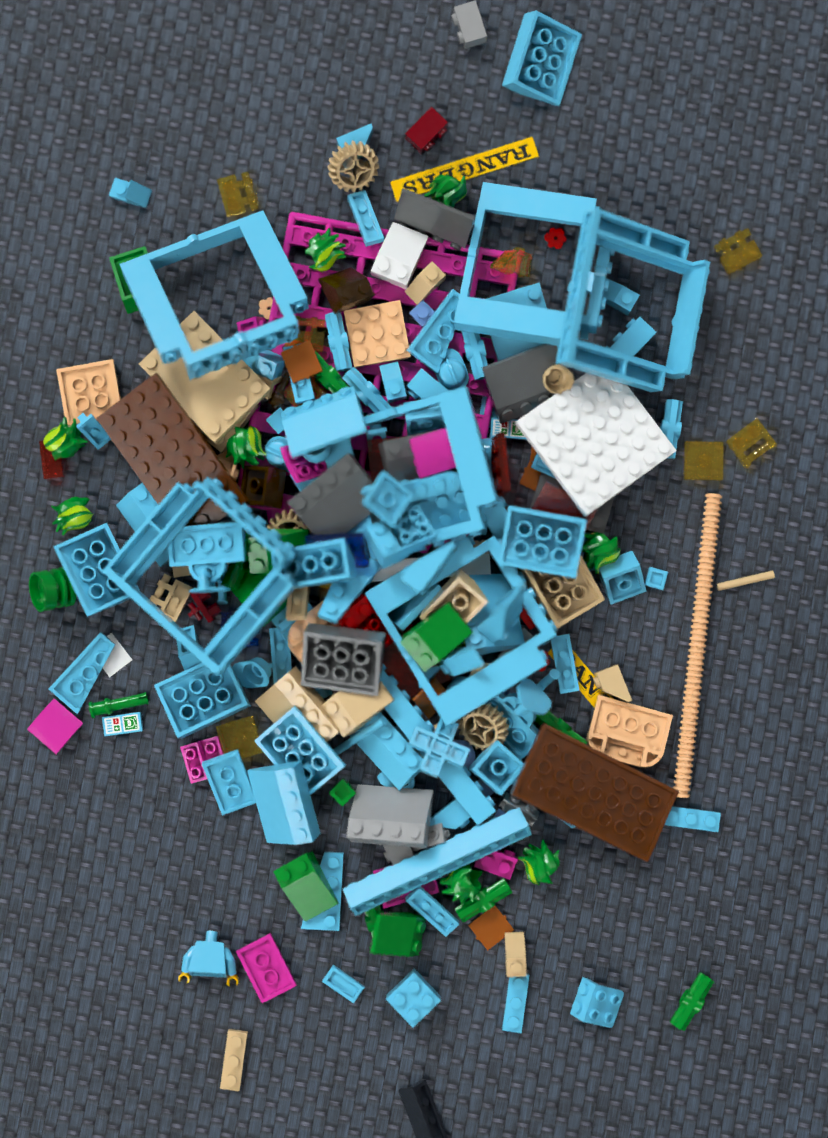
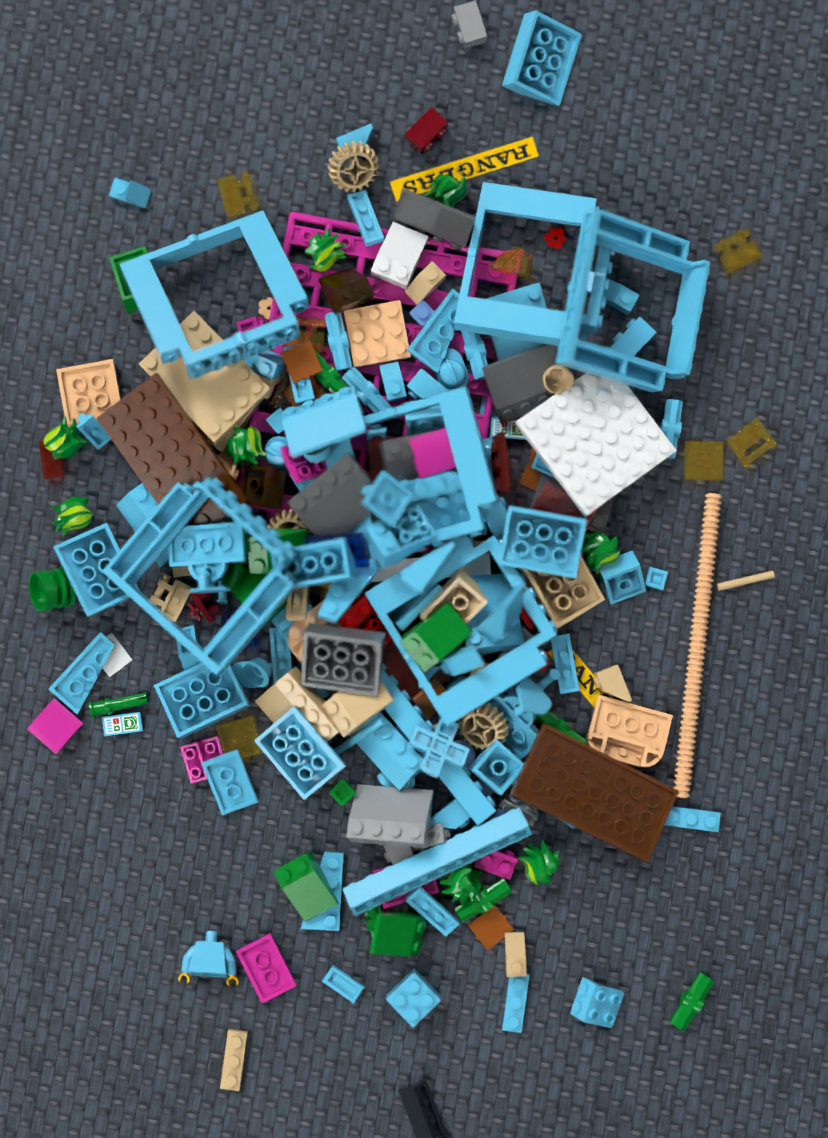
(284, 803): medium azure slope -> none

